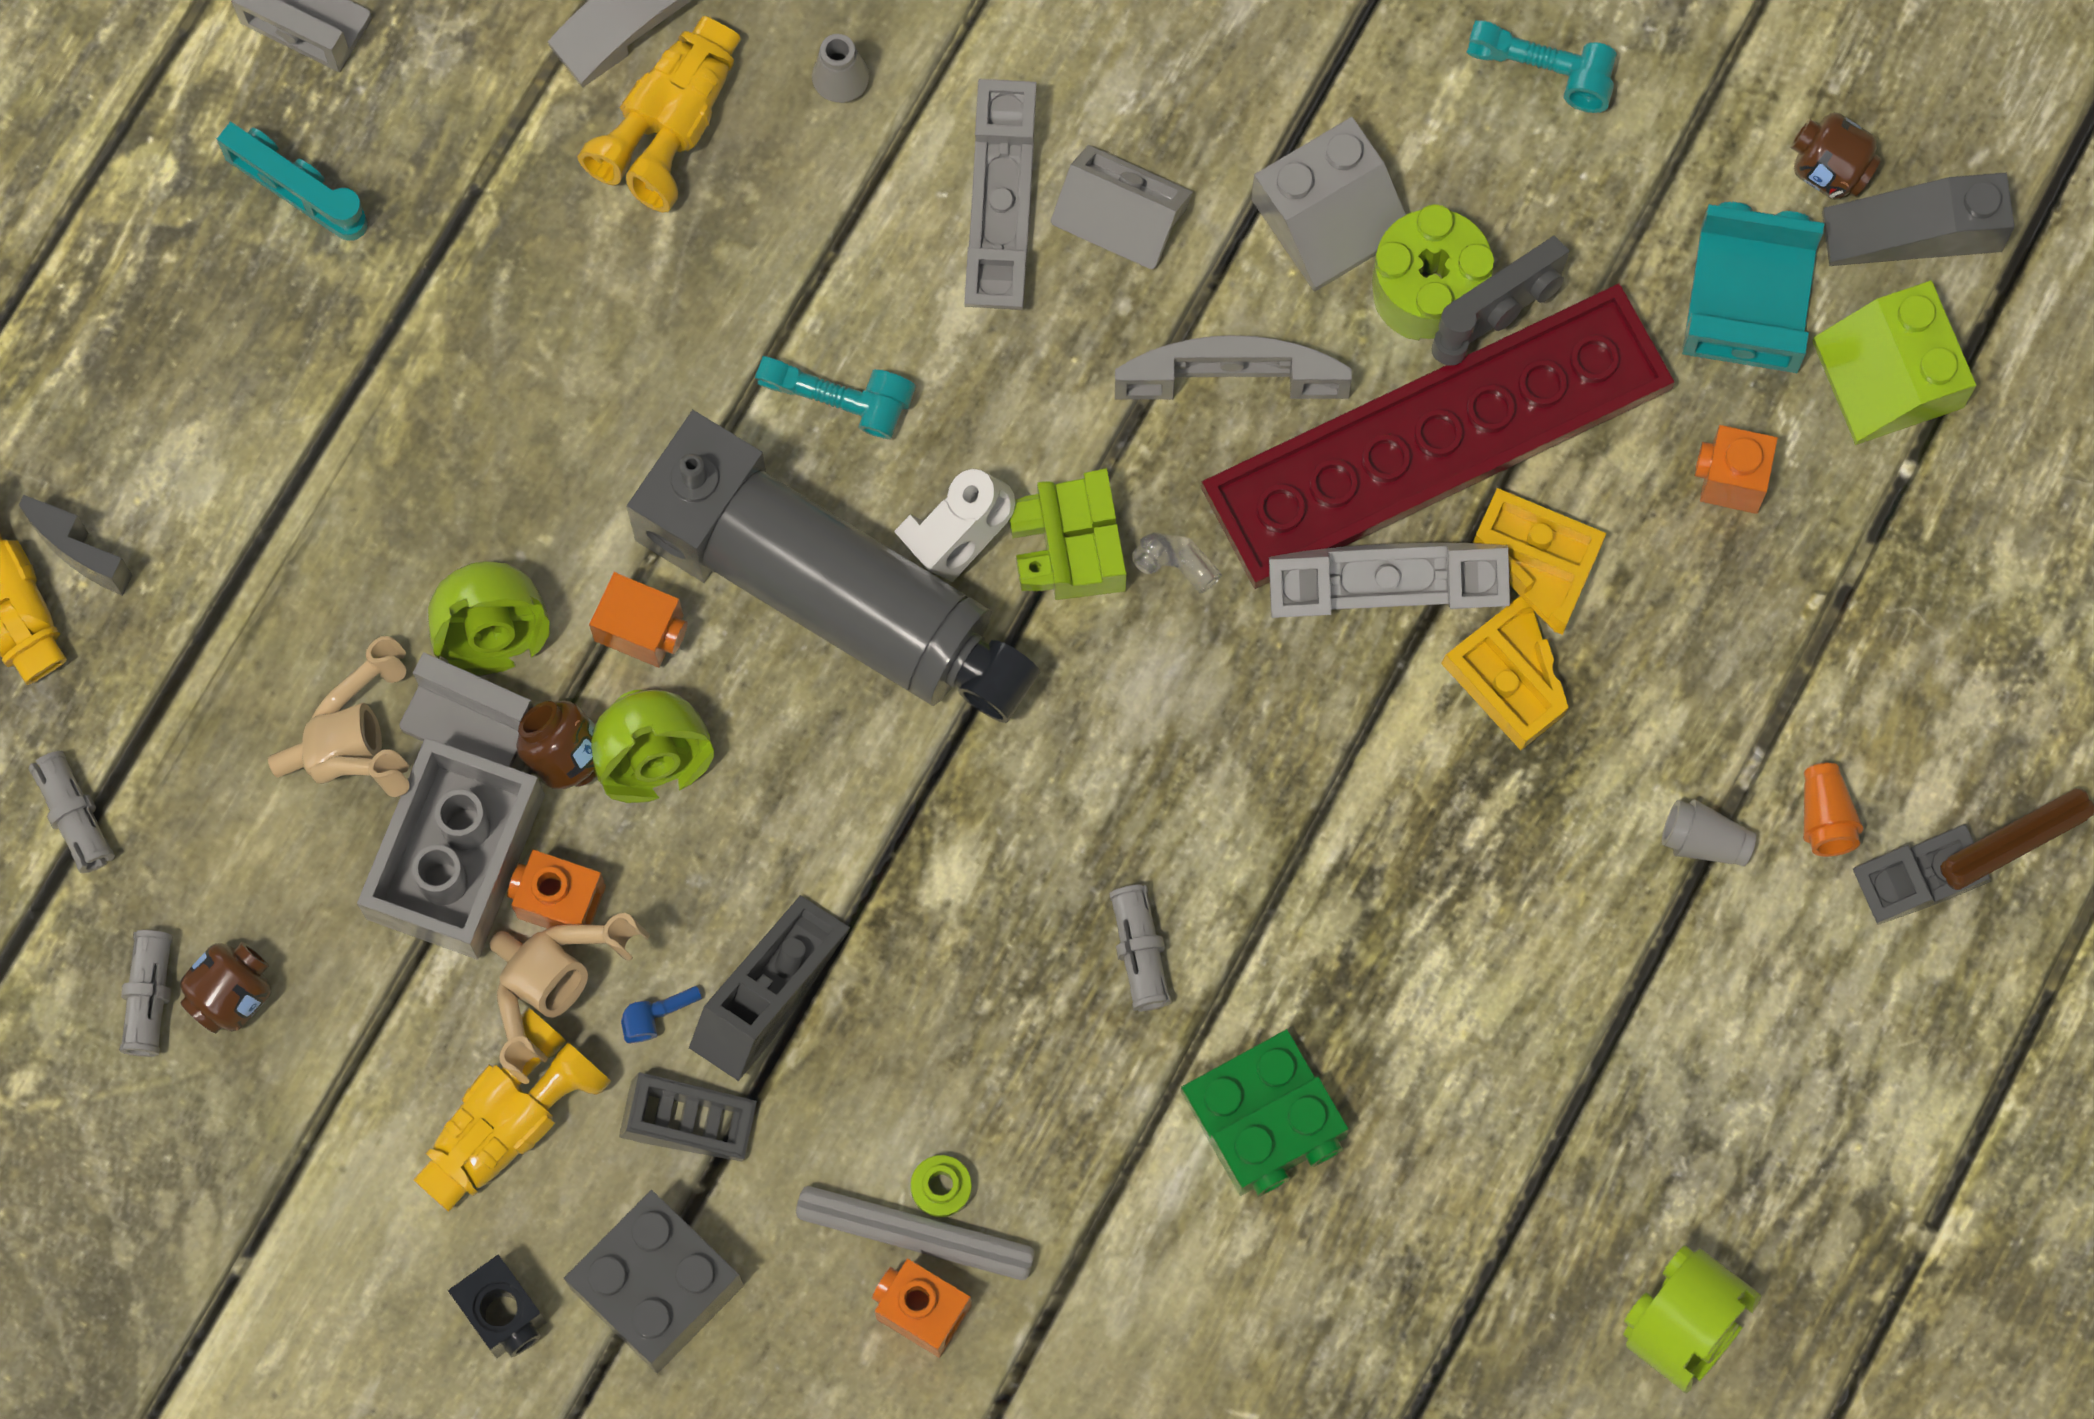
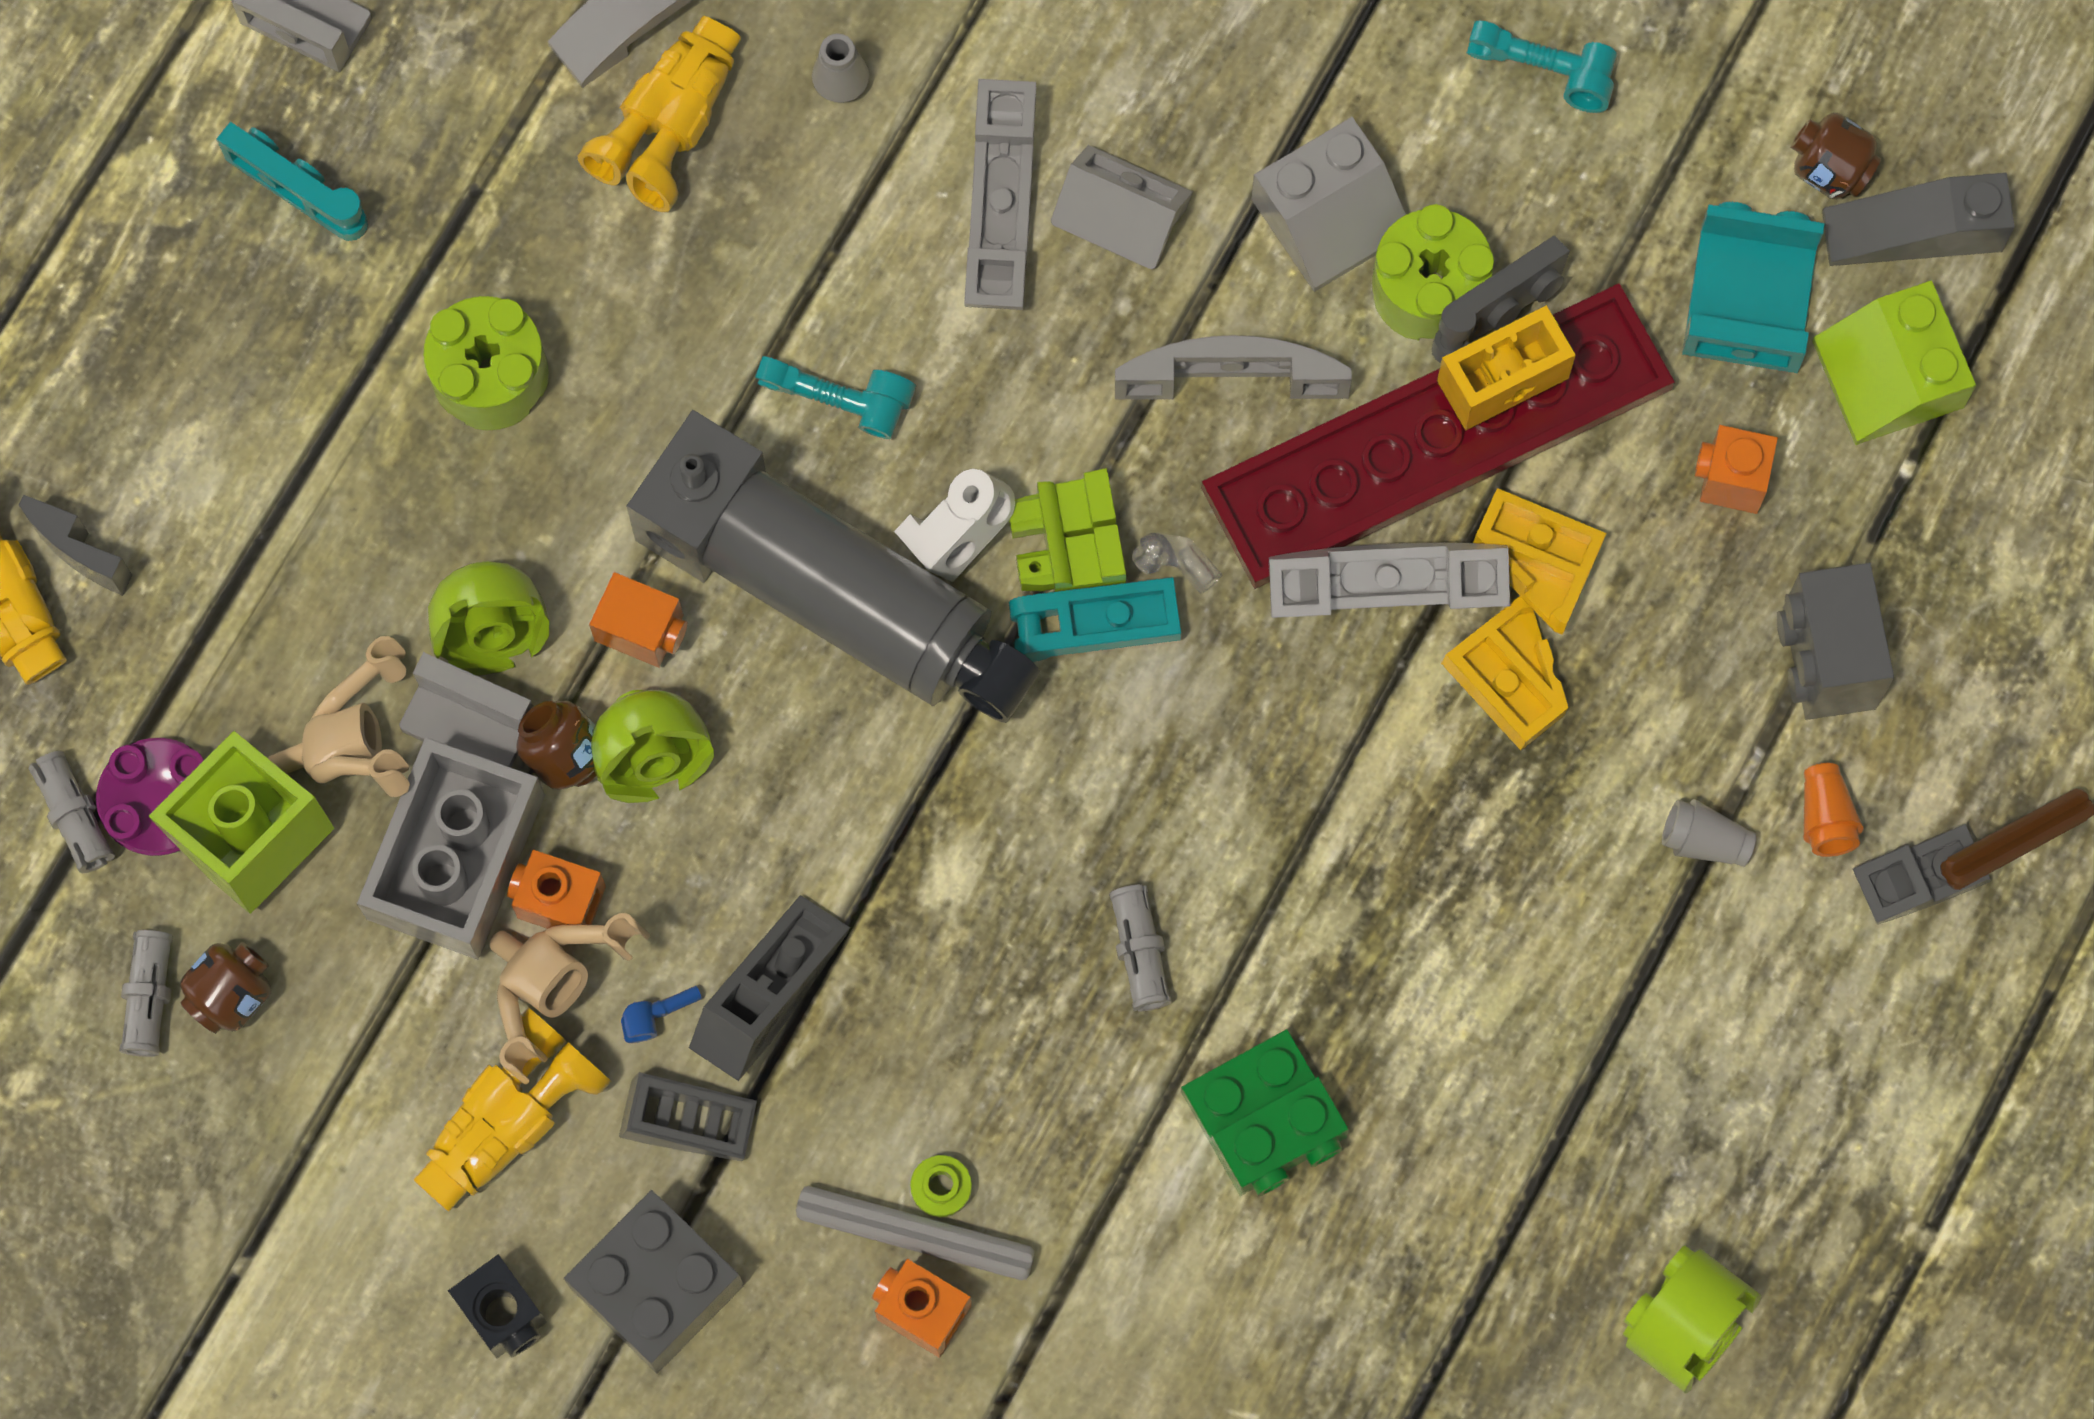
(135, 785): none -> magenta dish
(242, 821): none -> lime slope
(480, 331): none -> lime brick
(1097, 618): none -> teal plate
(1506, 367): none -> yellow brick
(1835, 642): none -> dark grey brick

